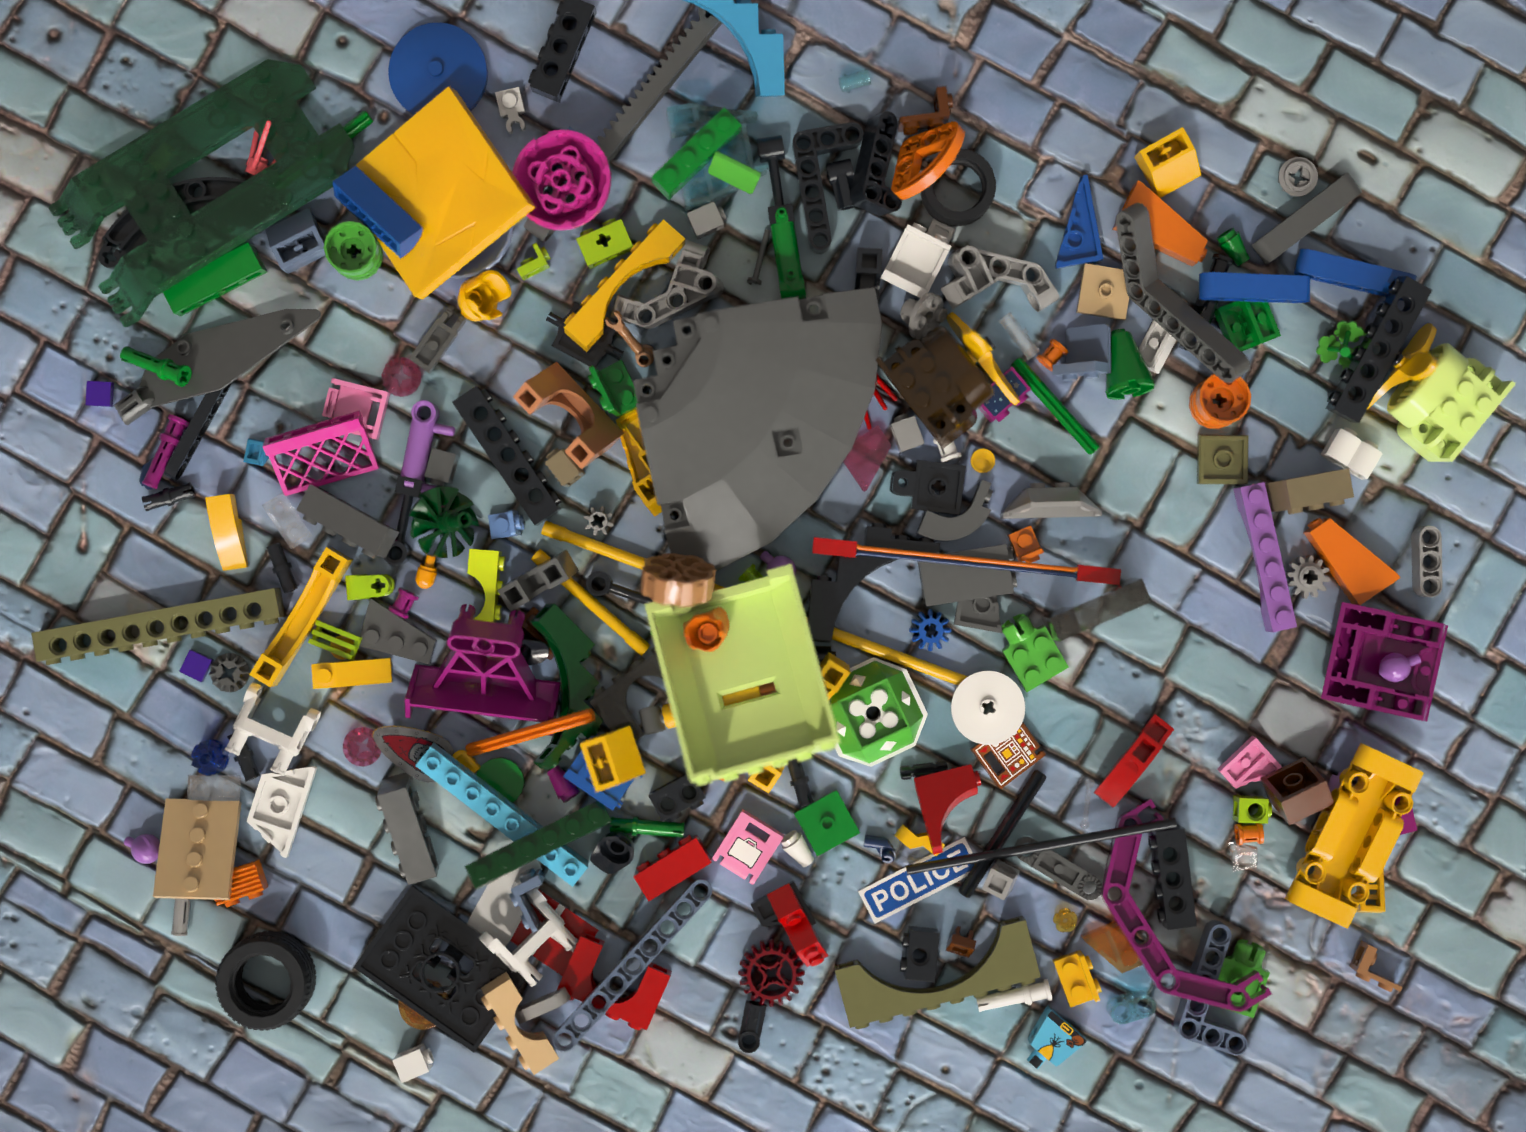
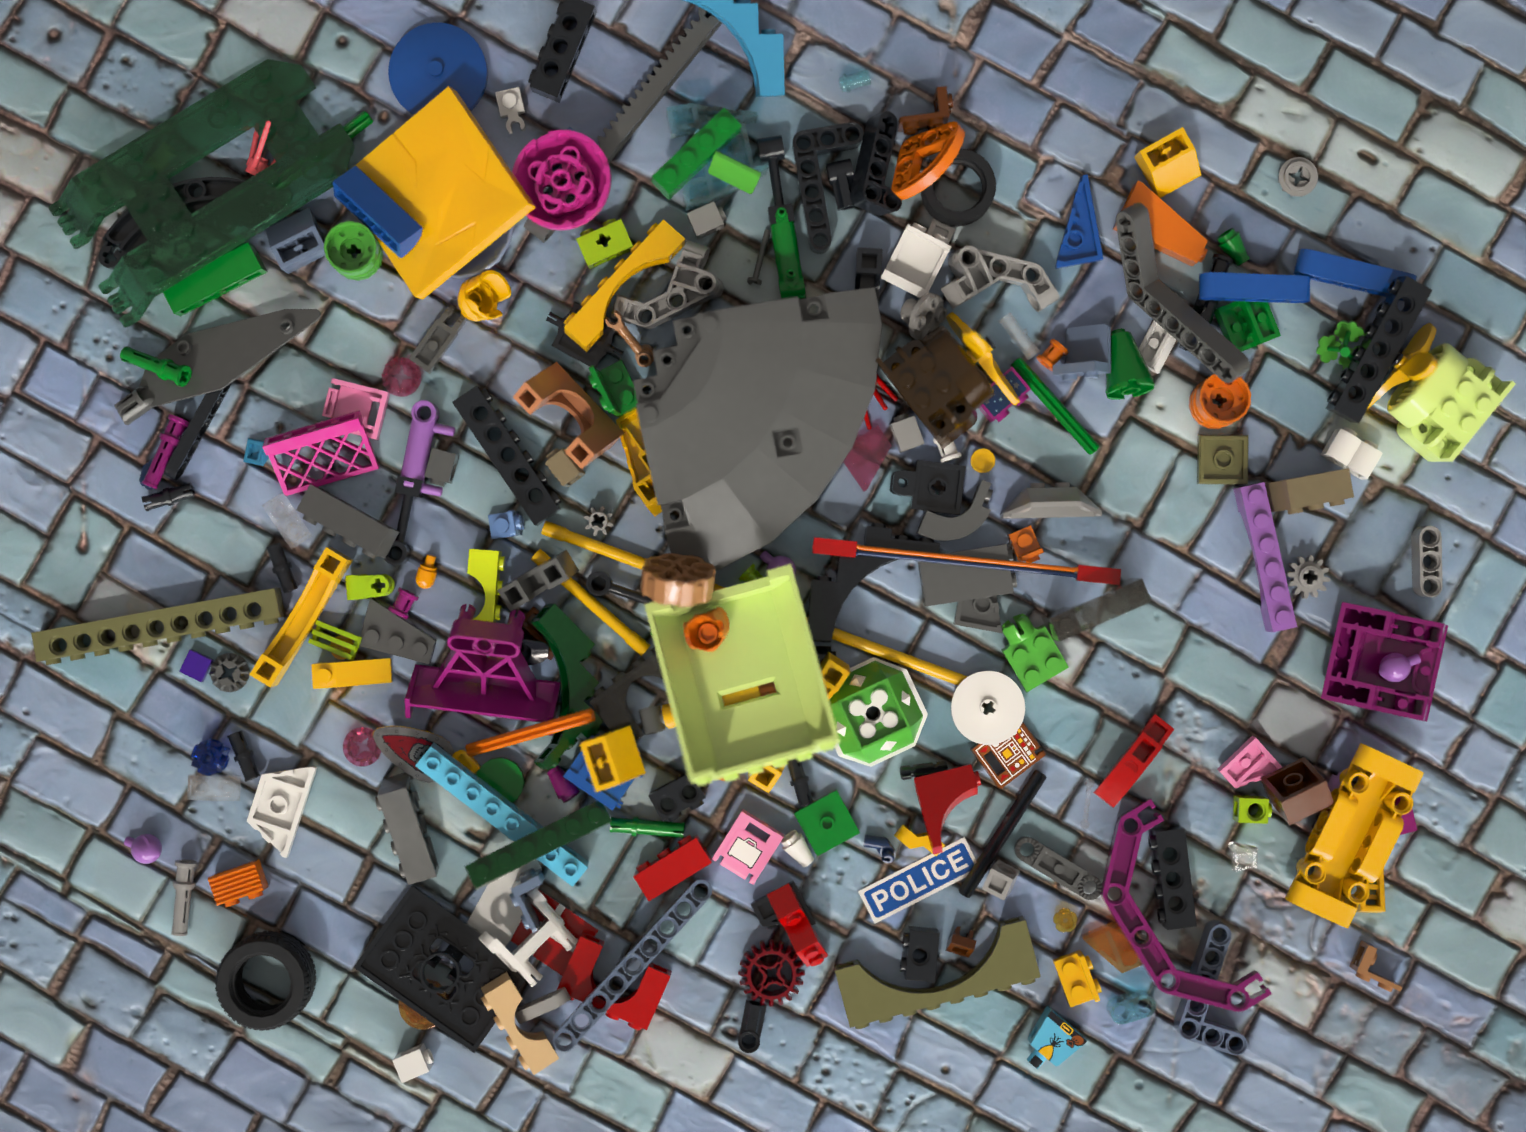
(99, 393): dark purple tile -> none
(197, 849): tan plate -> none
(227, 531): yellow slope -> none
(288, 746): white connector -> none
(443, 513): dark green piece -> none
(532, 266): lime bracket -> none
(613, 852): black piece -> none
(938, 627): blue gear -> none
(1025, 994): white pin -> none
(1041, 846): black piece -> none
(1103, 292): tan plate -> none
(1242, 962): bright green plate -> none
(1249, 833): orange bush -> none
(1306, 218): dark grey beam -> none
(1349, 562): orange slope -> none

